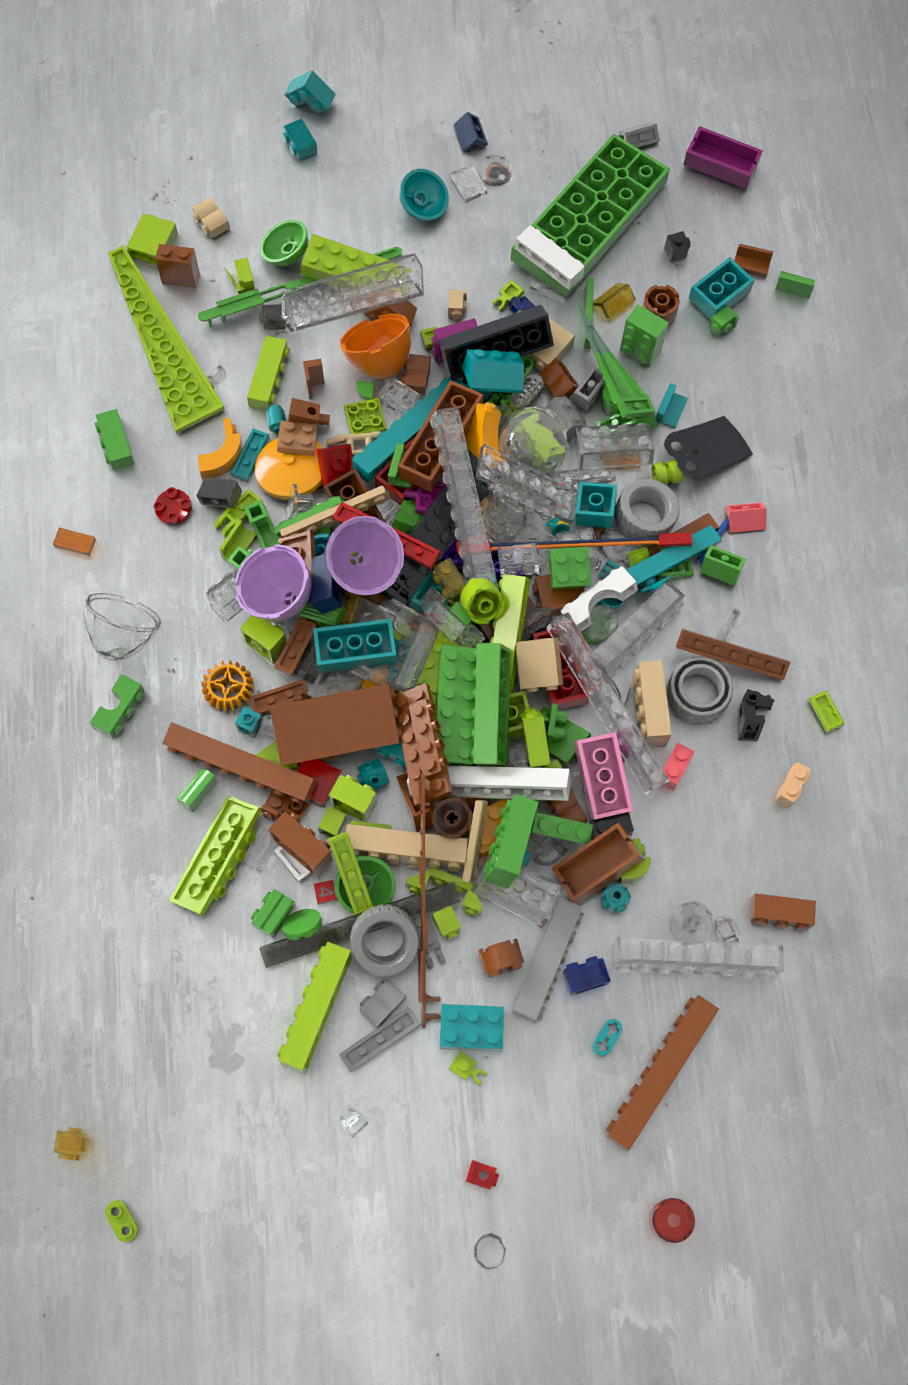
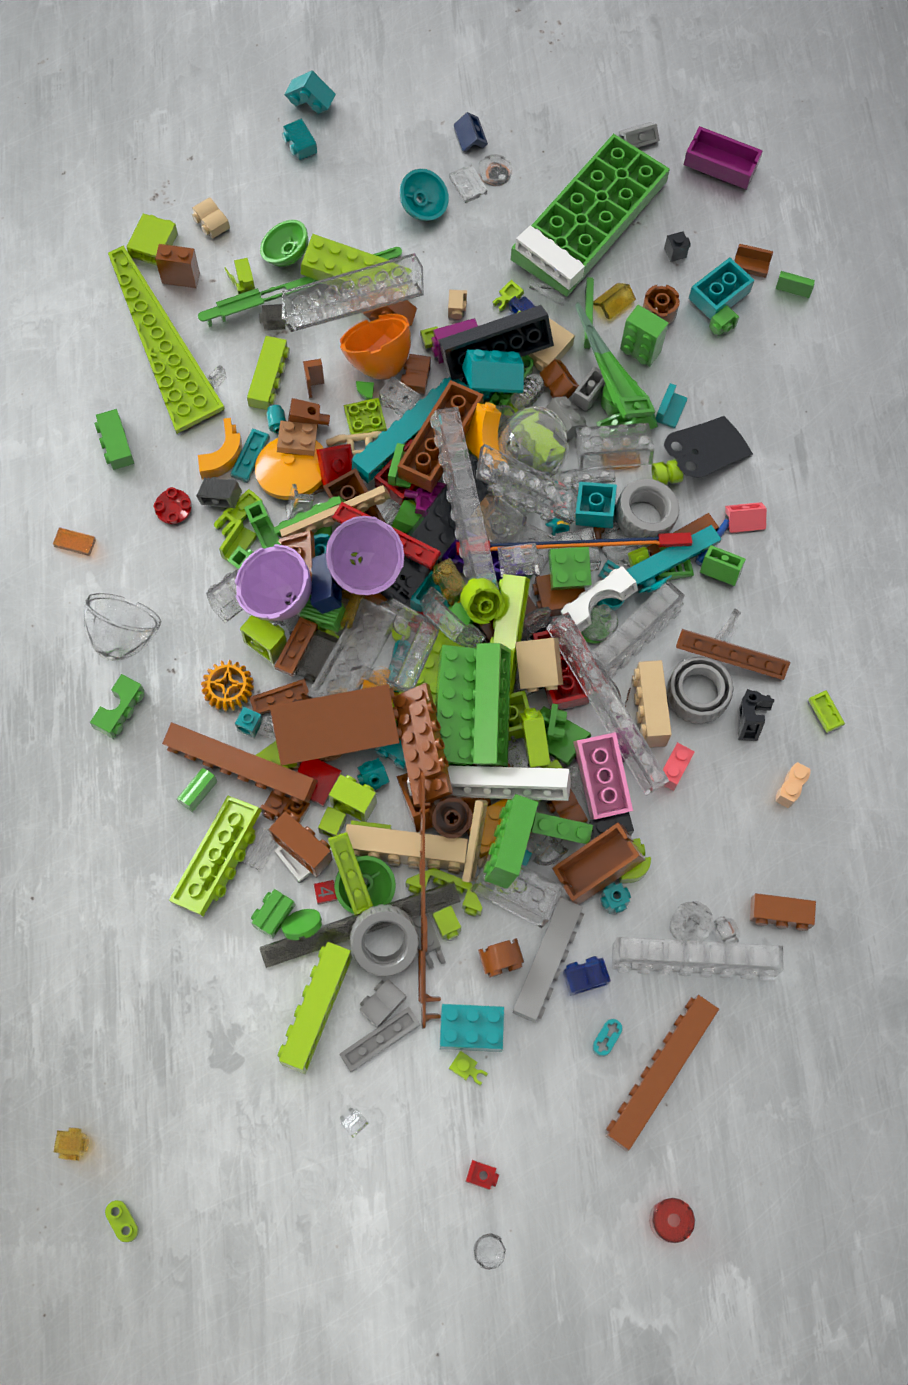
(354, 645): teal brick -> none

